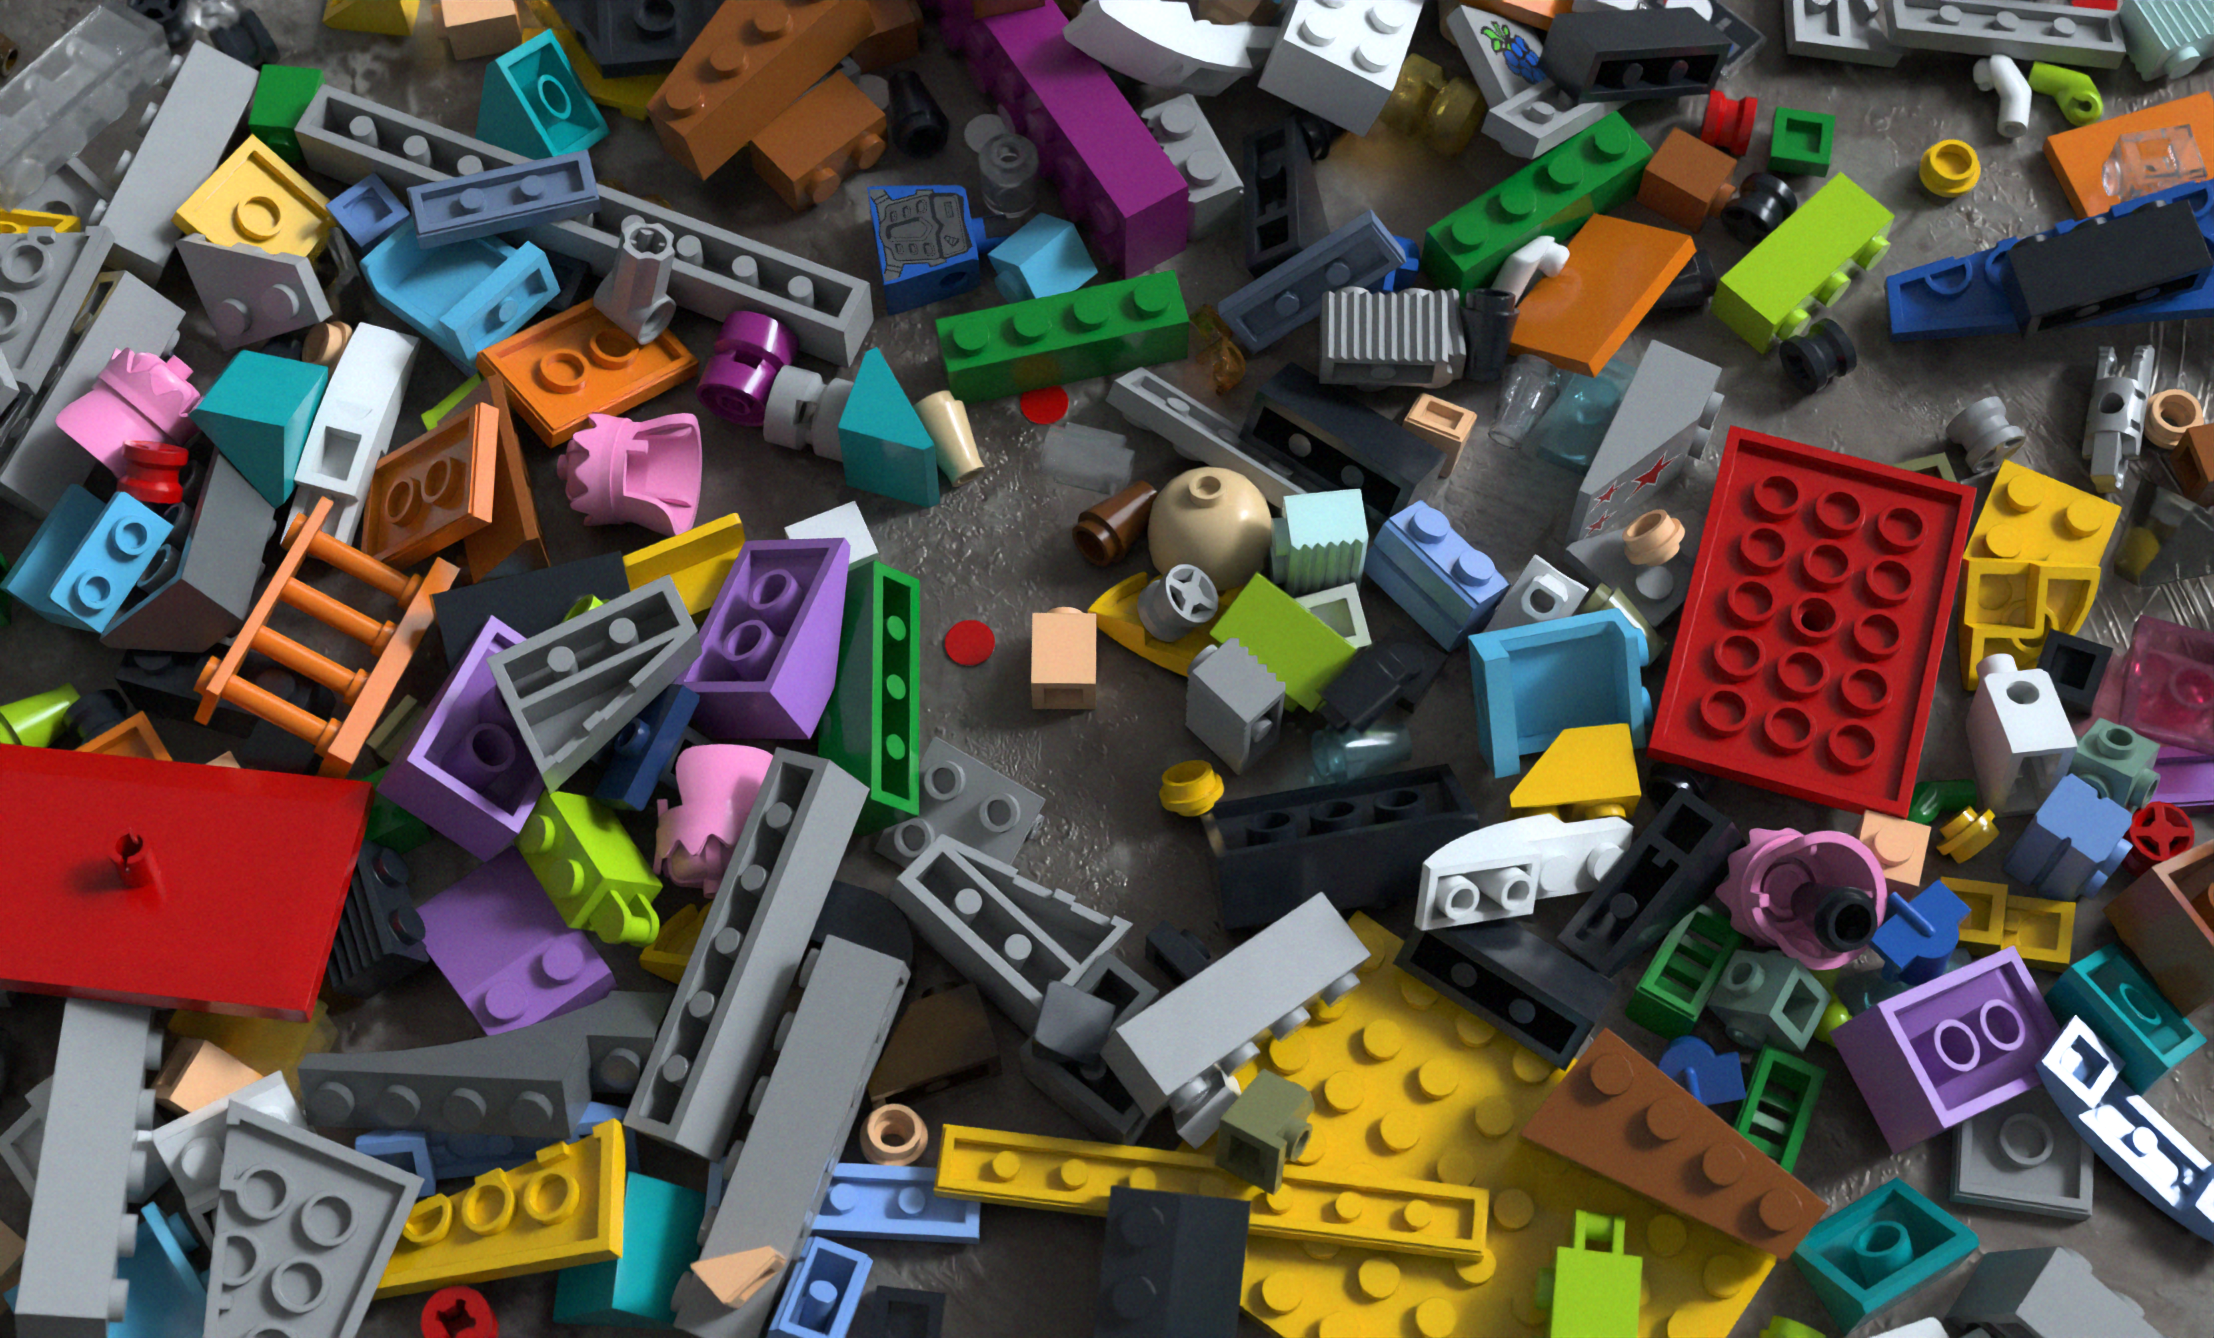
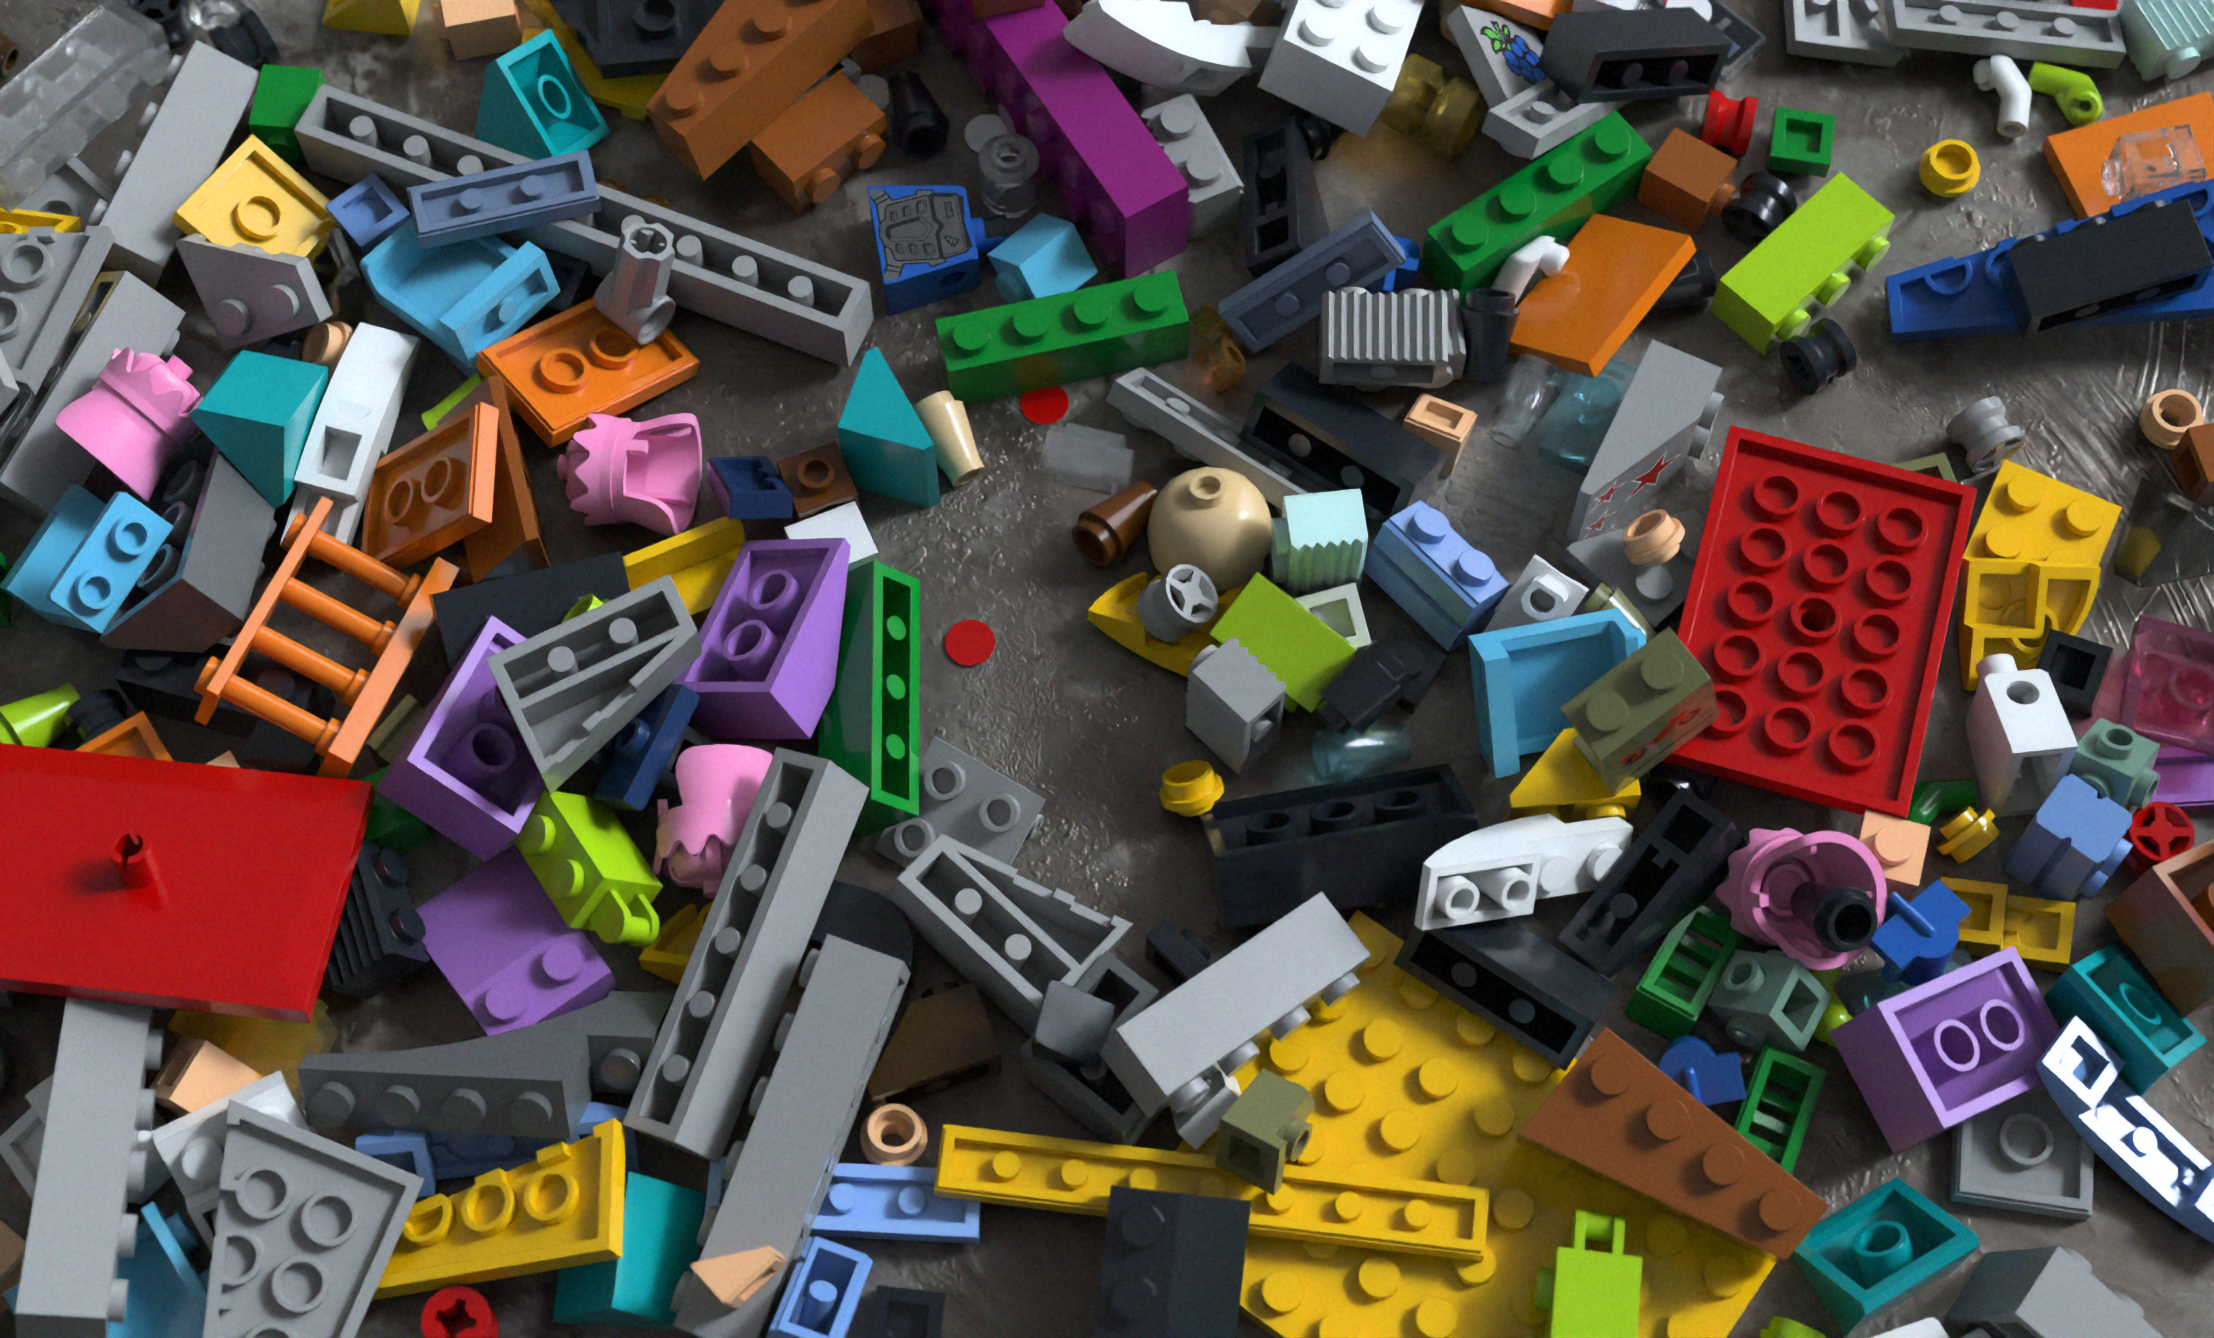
(152, 471): red wheel -> none
(745, 367): magenta wheel -> none
(749, 488): none -> dark blue plate
(791, 407): light grey wheel -> none
(817, 481): none -> reddish brown brick
(1063, 659): light nougat brick -> none
(1642, 711): none -> olive panel
(2116, 417): light grey hinge -> none

